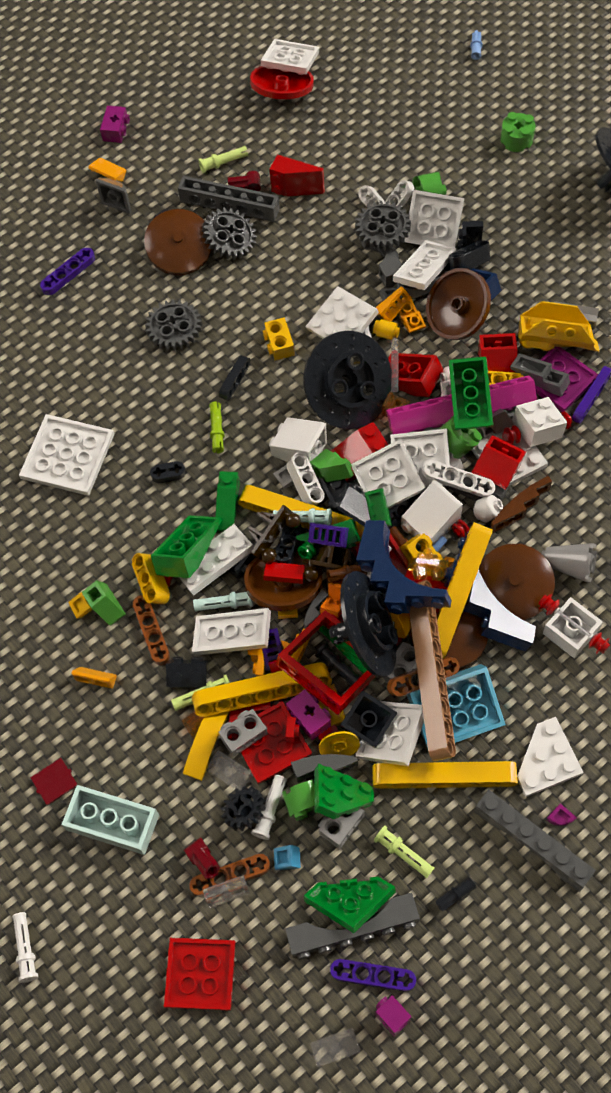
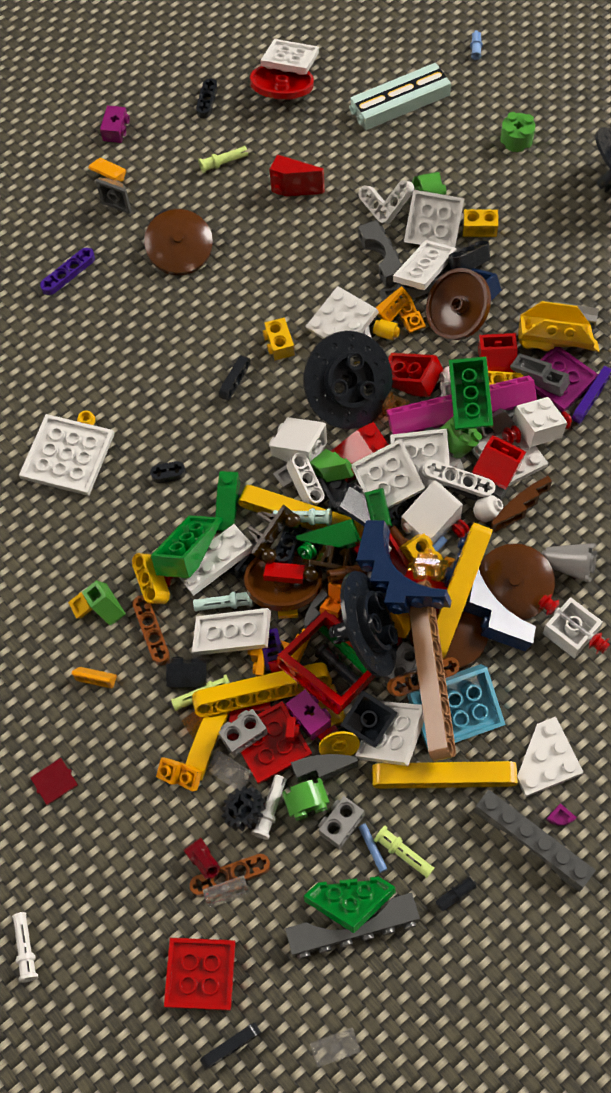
(86, 415): none -> yellow plate
(110, 819): light aqua brick -> none
(173, 325): dark grey gear -> none
(179, 773): none -> light orange slope
(207, 103): none -> black beam
(216, 433): lime pin -> none
(218, 196): dark grey brick -> none
(230, 1046): none -> black beam
(231, 229): dark grey gear -> none
(249, 181): dark red piece -> none
(287, 857): dark azure slope -> none
(339, 793): green plate -> none
(343, 535): dark purple slope -> none
(372, 848): none -> medium blue piece
(372, 979): dark purple beam -> none
(382, 225): dark grey gear -> none
(392, 1015): magenta brick -> none
(394, 364): clear bar -> none
(400, 96): none -> light aqua brick
(470, 233): black bracket -> none
(480, 223): none -> yellow brick

